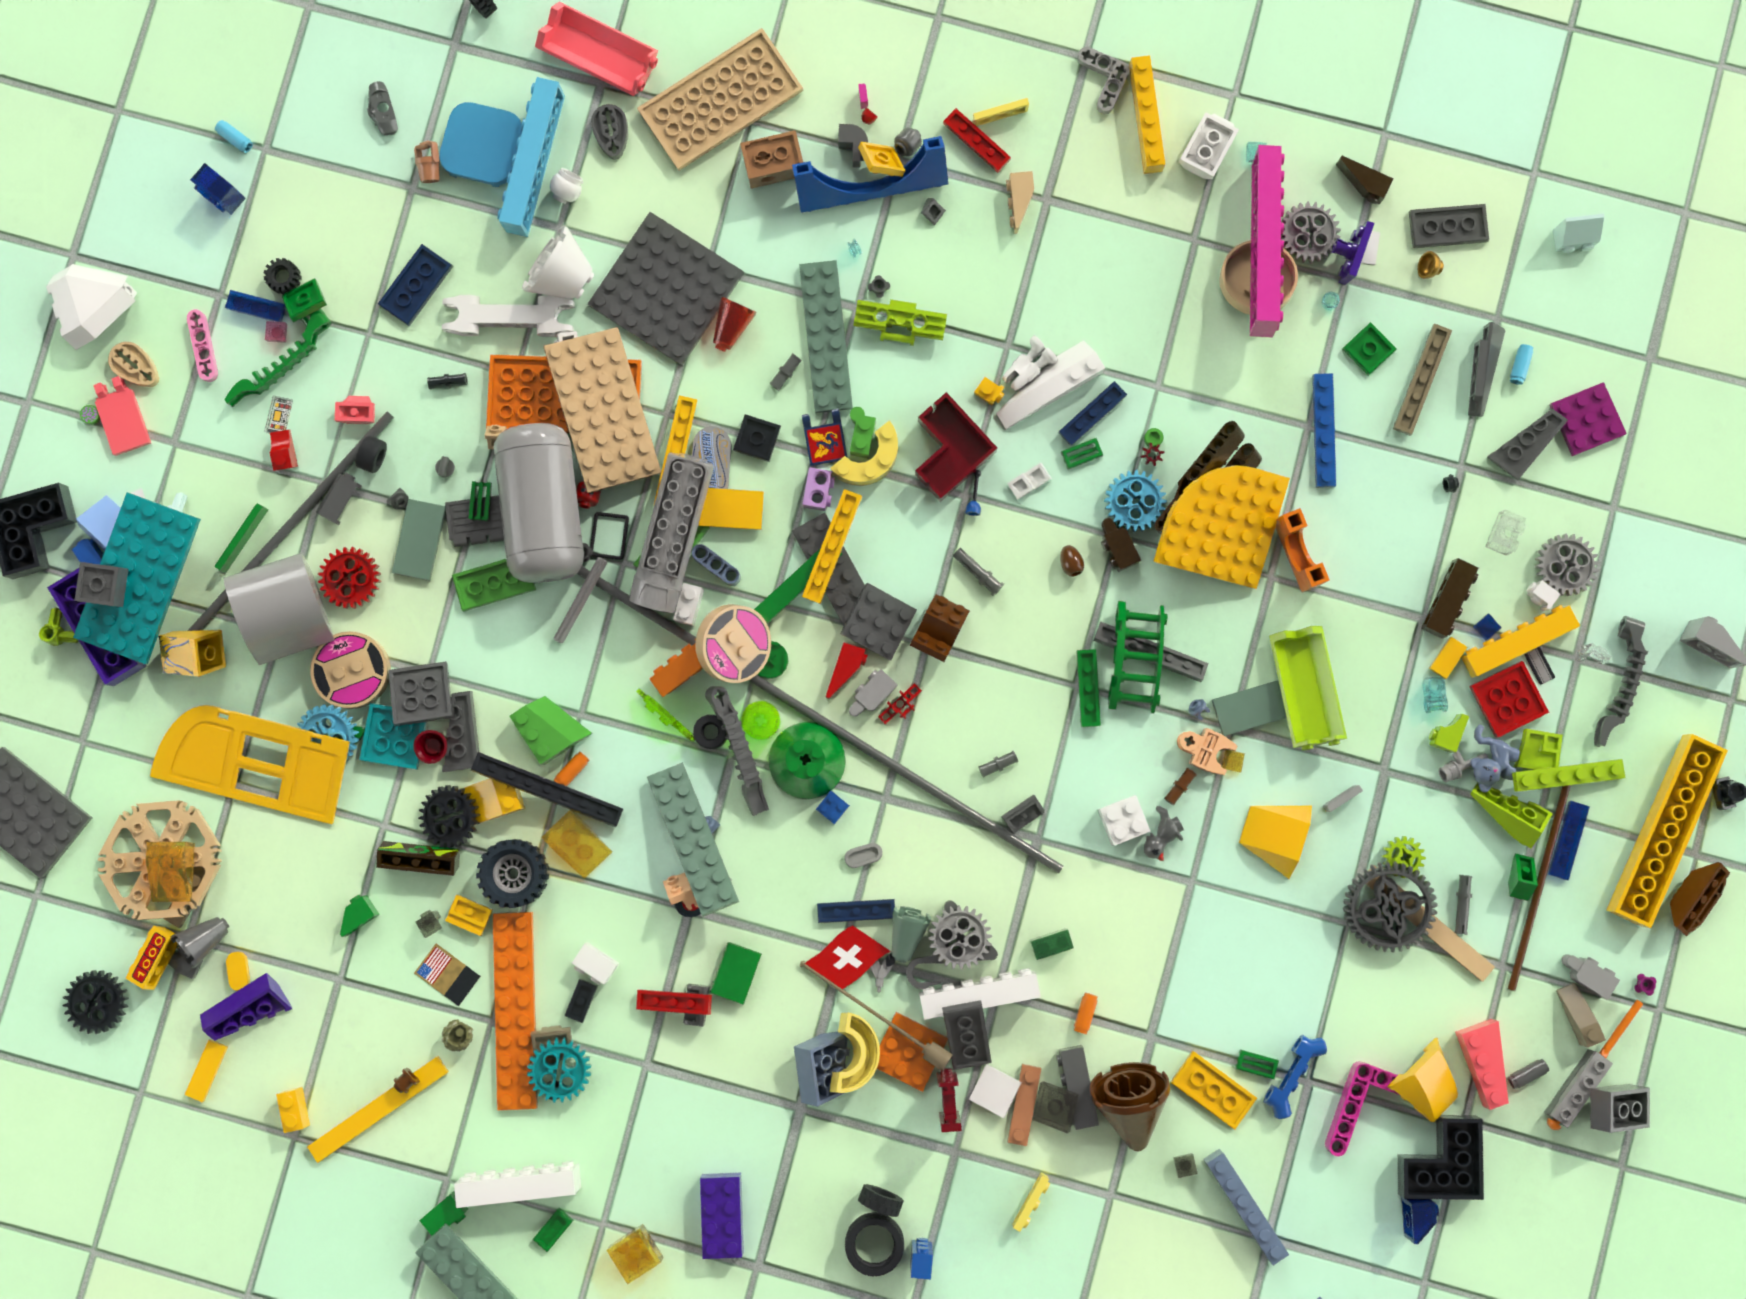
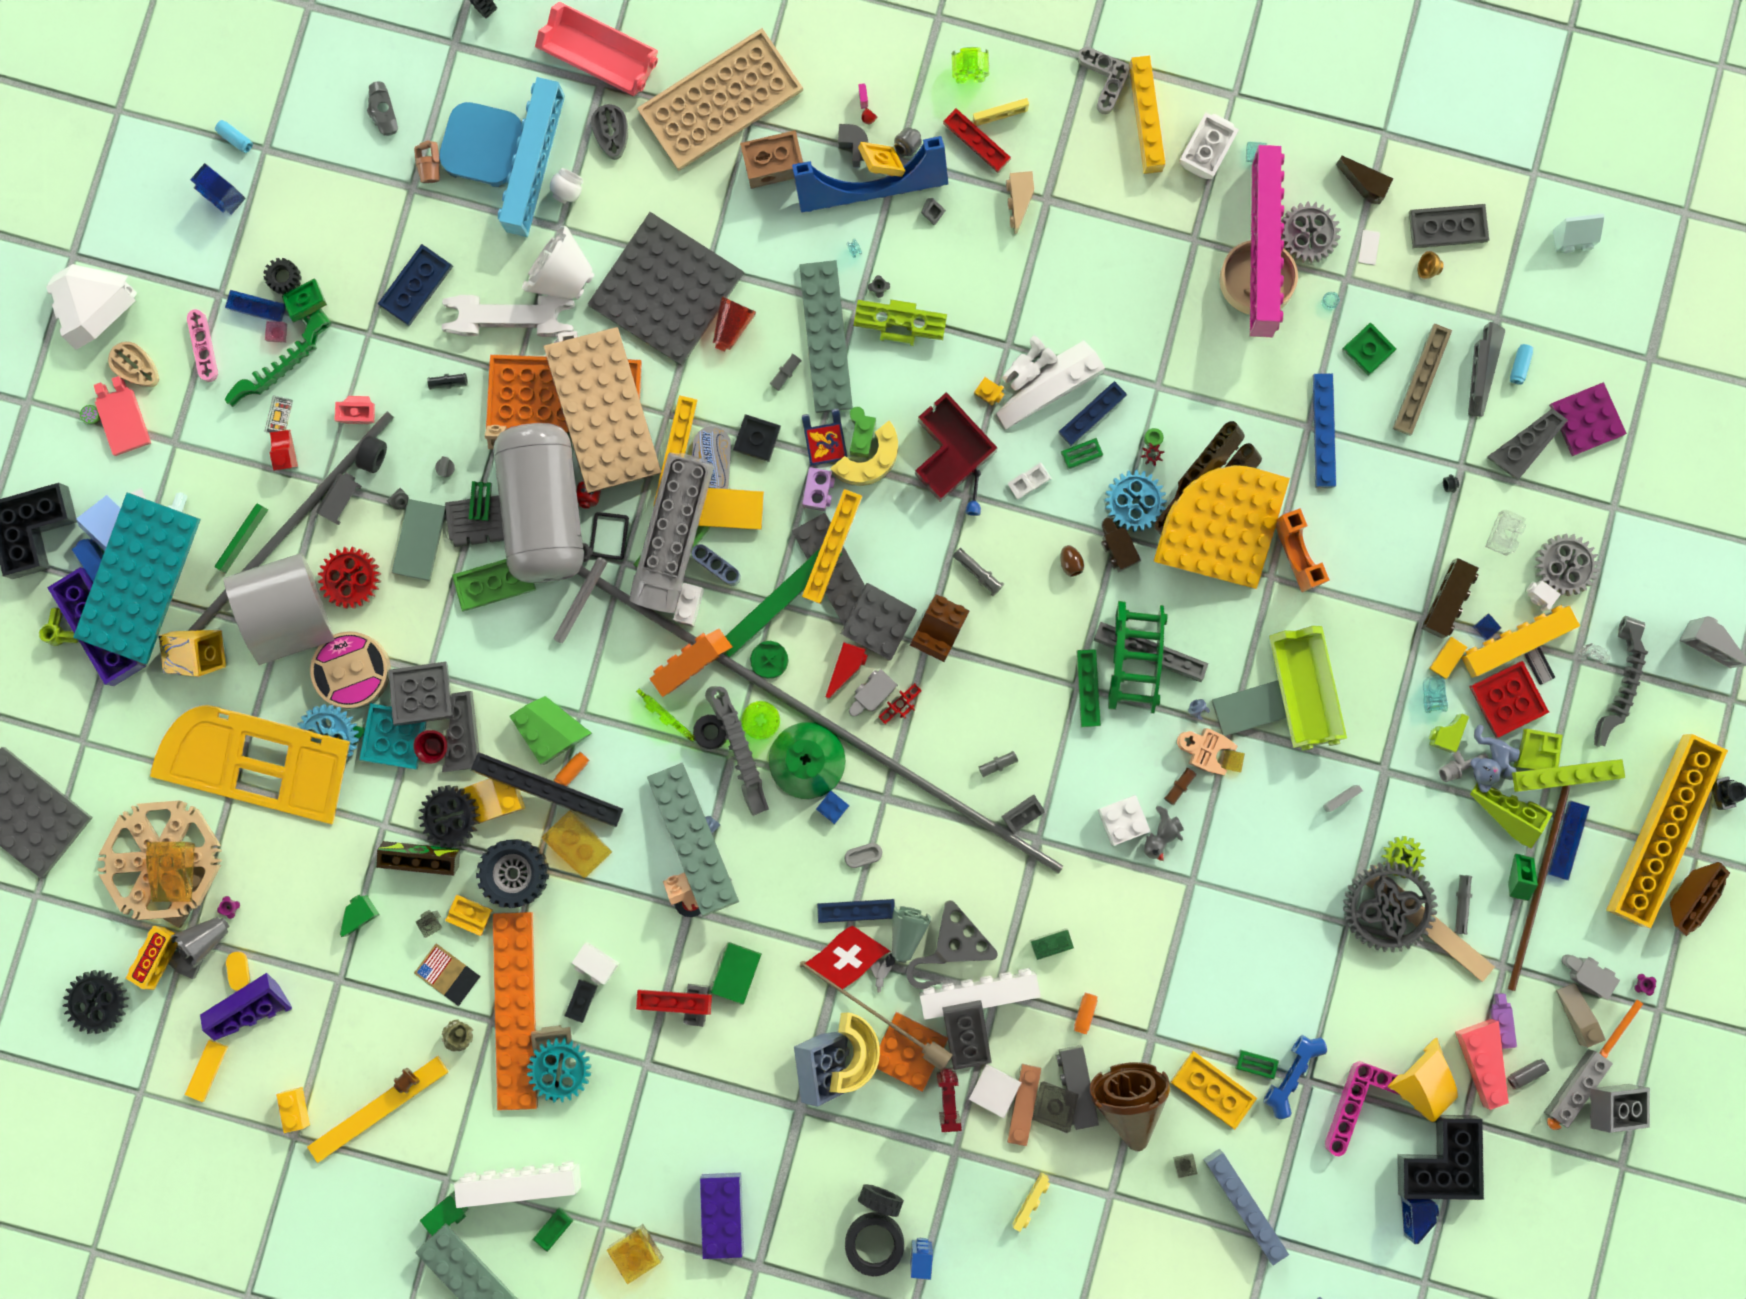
(101, 584): dark grey container -> none
(222, 909): none -> magenta plate
(733, 643): brick -> none
(969, 952): light grey gear -> none
(970, 64): none -> clear neon green brick
(1277, 834): yellow wedge -> none
(1353, 251): dark purple plate -> none
(1504, 1014): none -> medium lavender hinge

